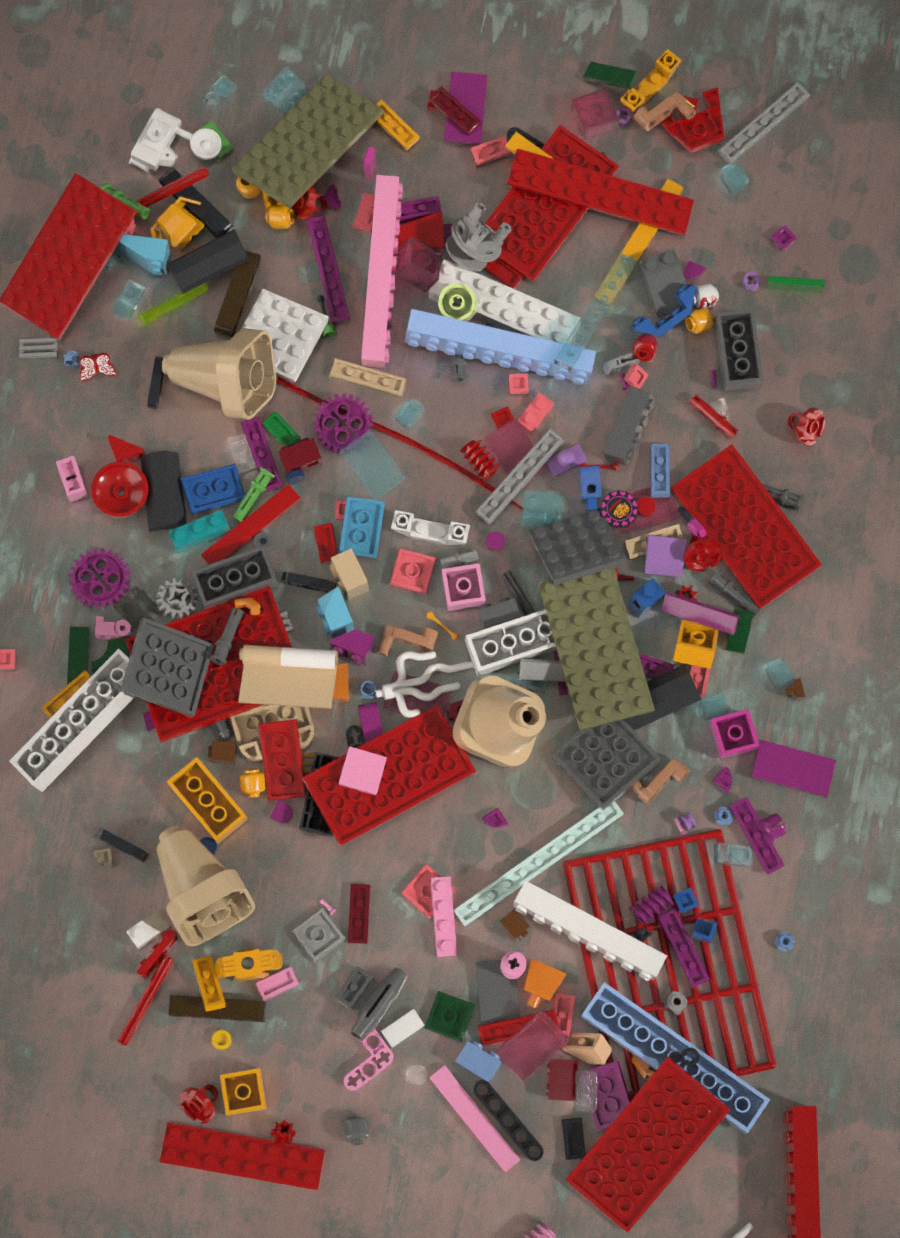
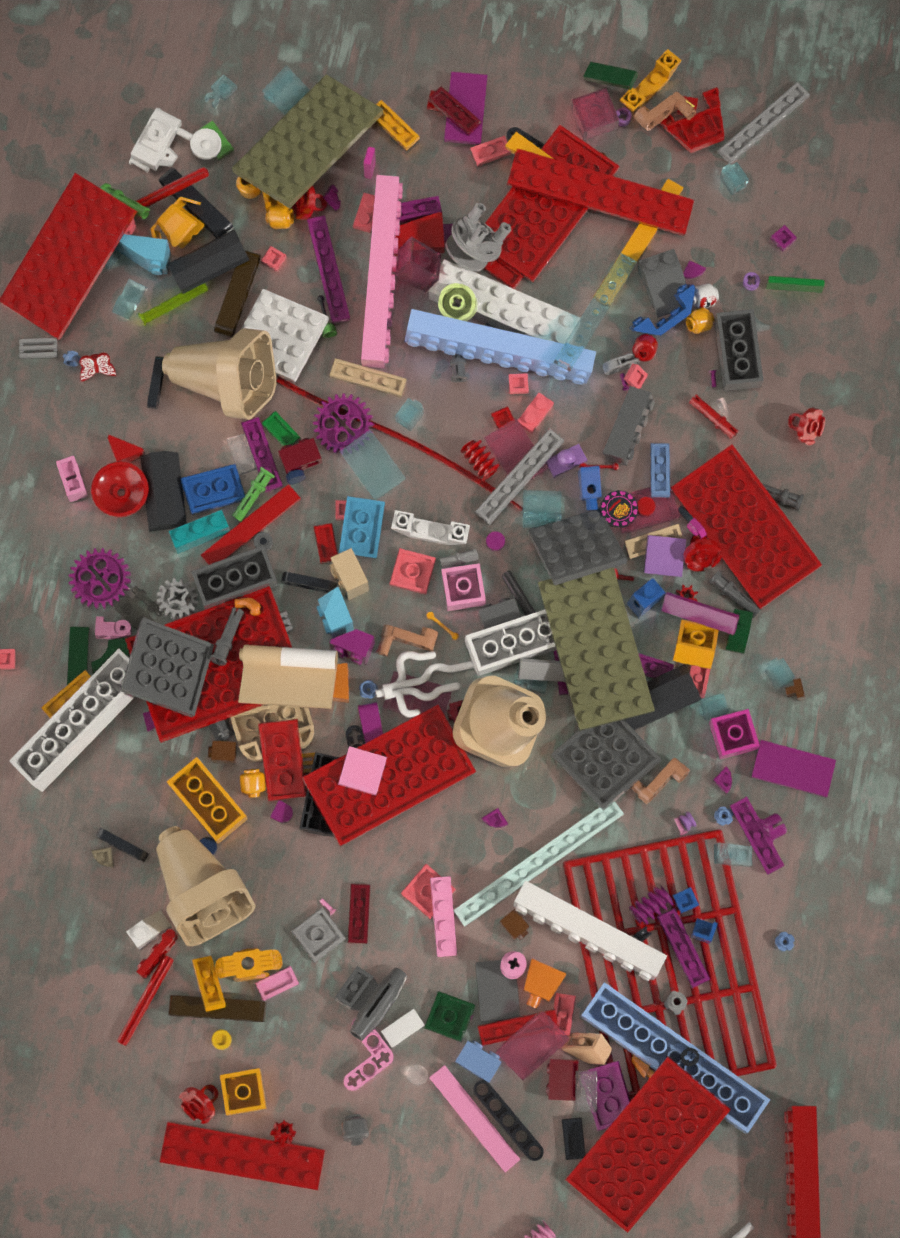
(273, 258): none -> coral tile

